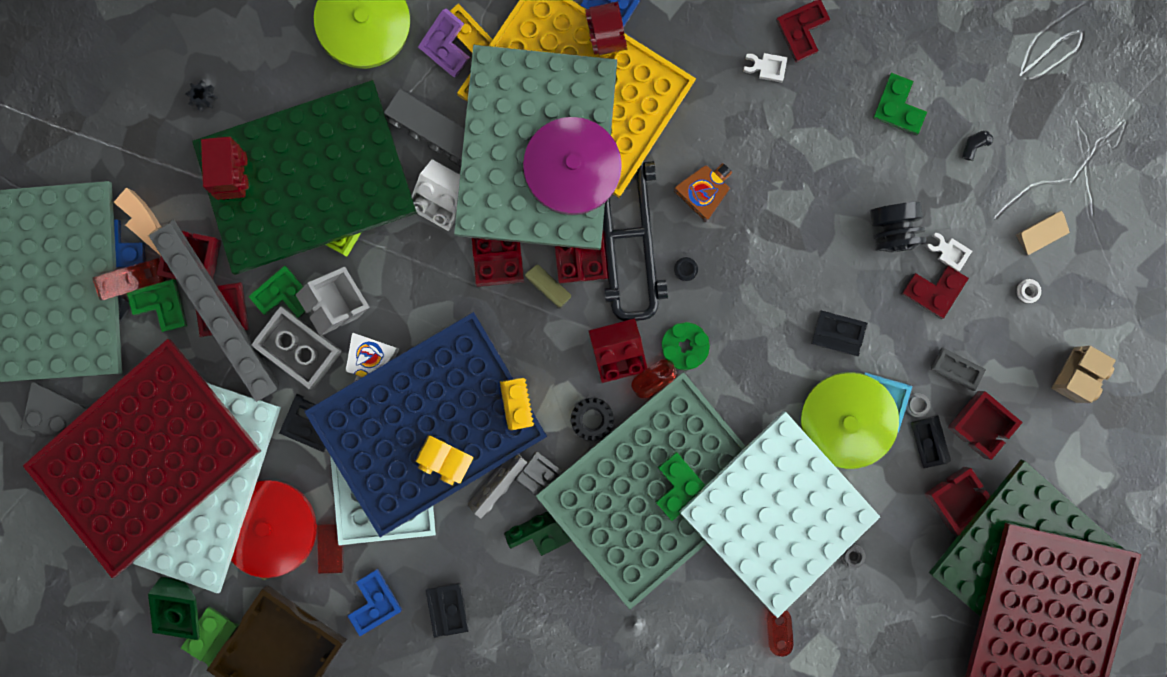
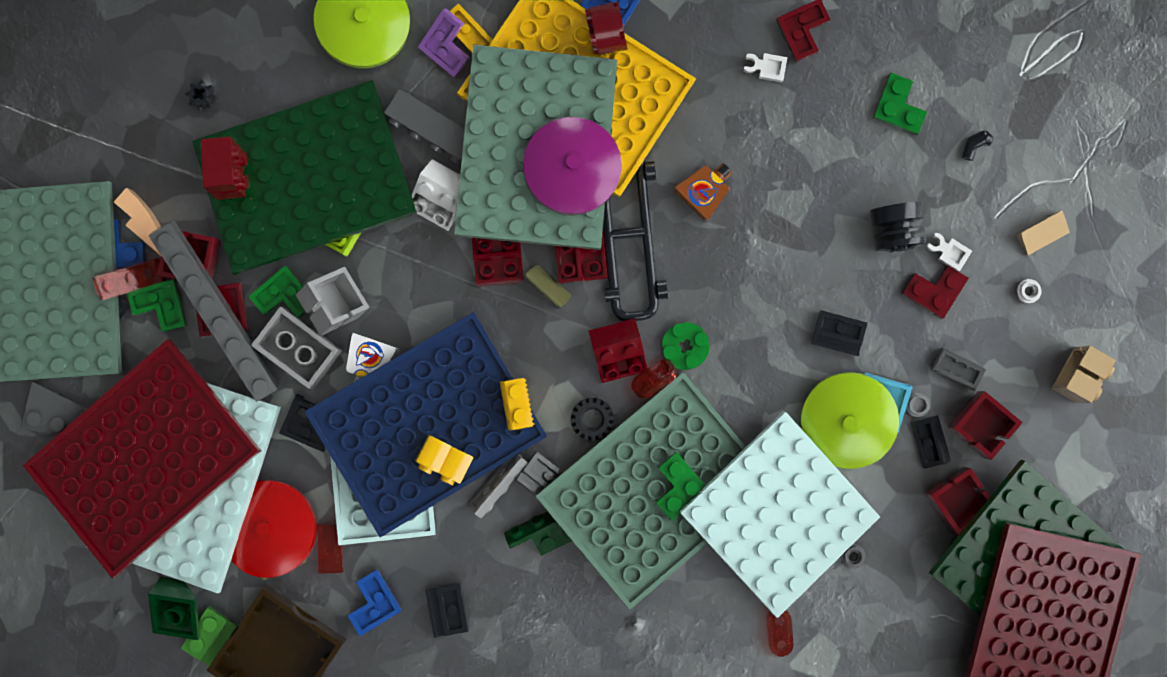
(686, 269): black plate -> none

